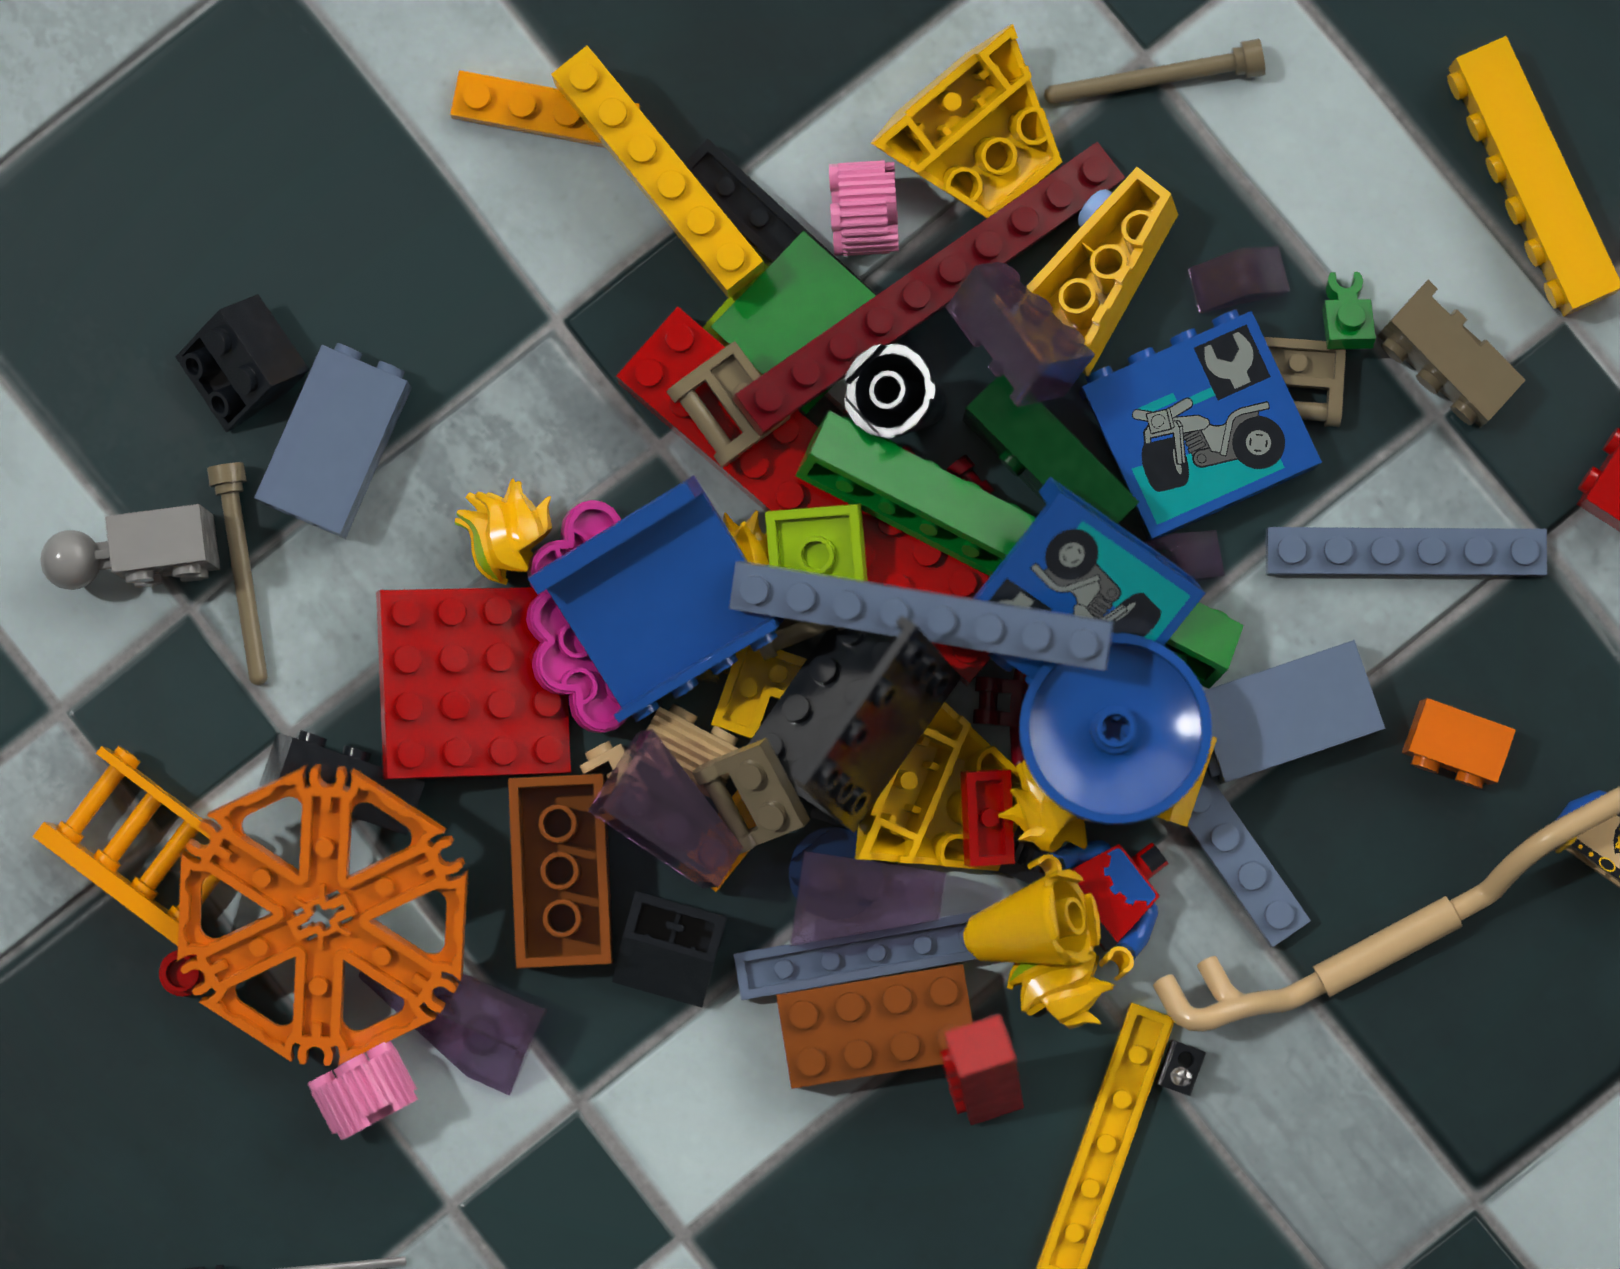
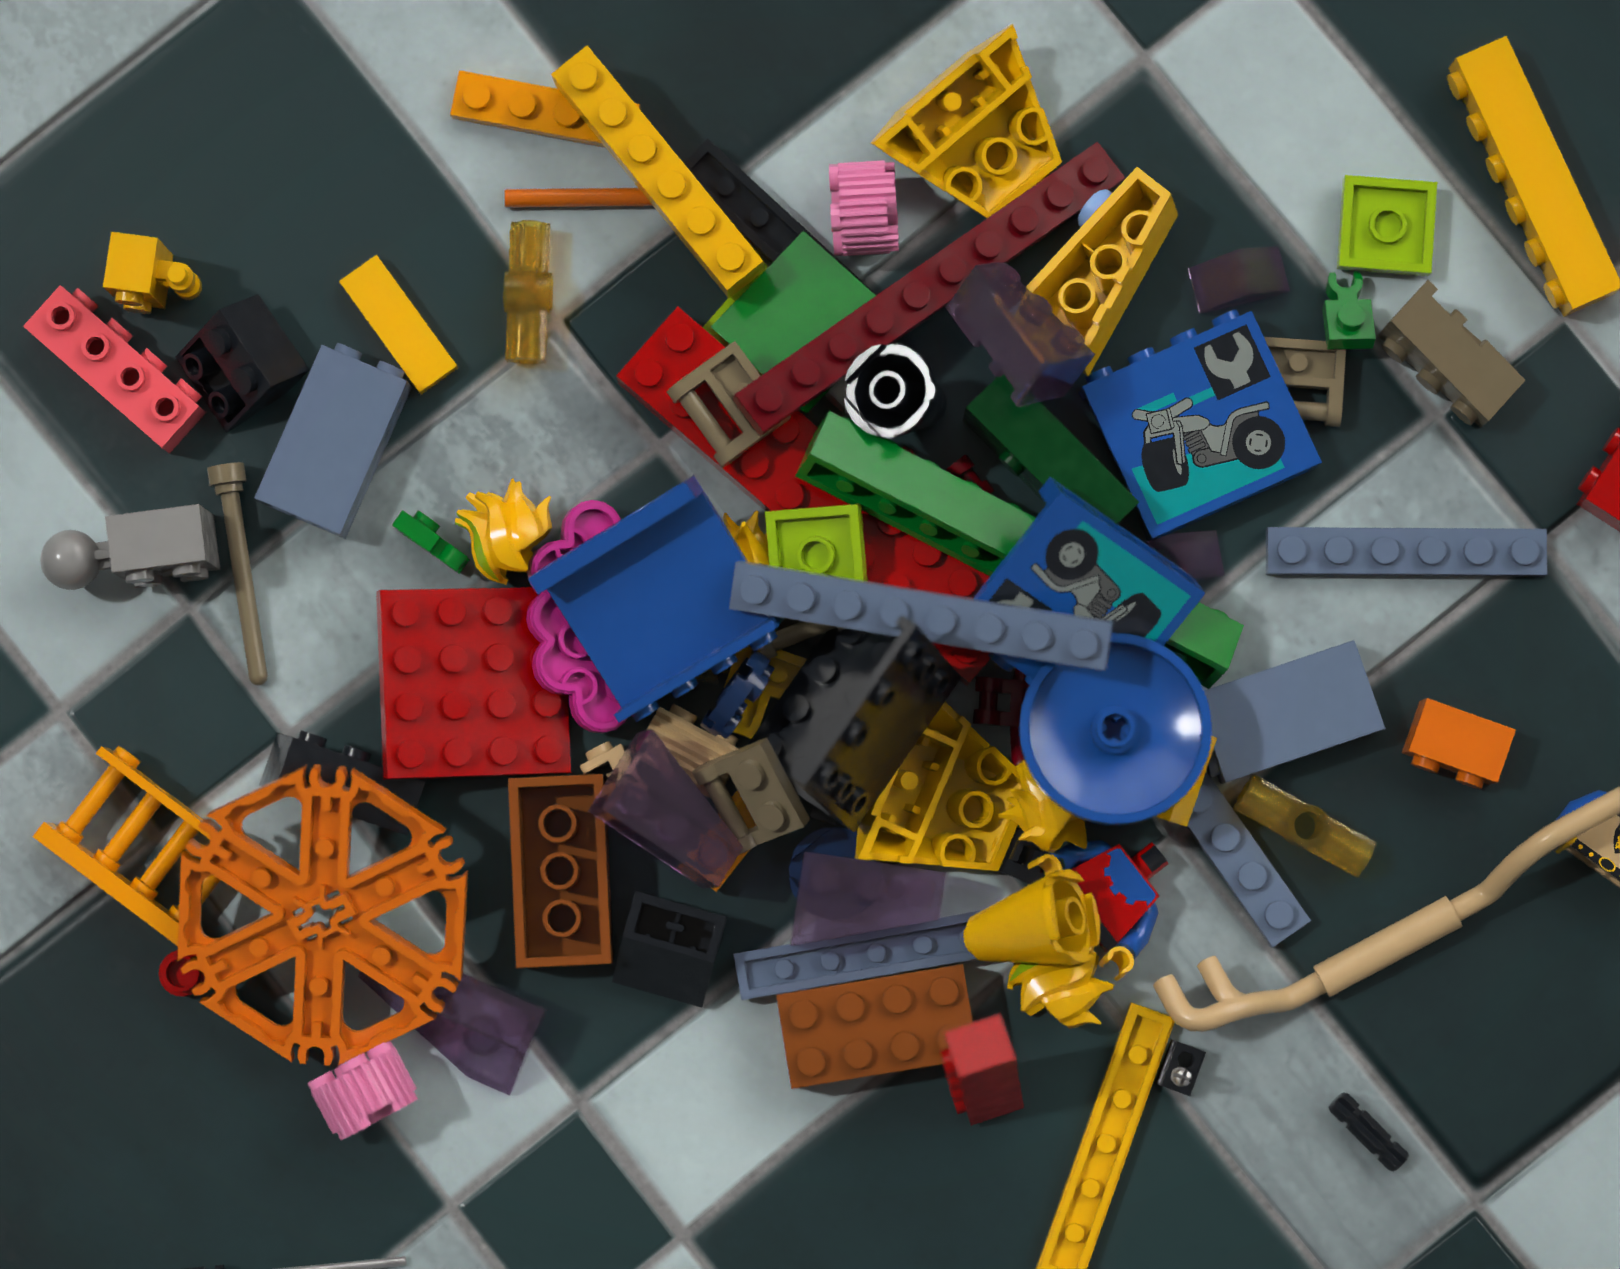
(115, 369): none -> coral brick
(142, 271): none -> yellow brick
(398, 324): none -> yellow tile
(423, 533): none -> green plate
(528, 292): none -> clear yellow piece
(575, 197): none -> orange bar
(745, 683): none -> dark blue plate
(985, 835): red plate -> none
(1246, 60): dark tan piece -> none
(1330, 839): none -> clear yellow piece
(1368, 1131): none -> black axle
(1387, 225): none -> lime plate

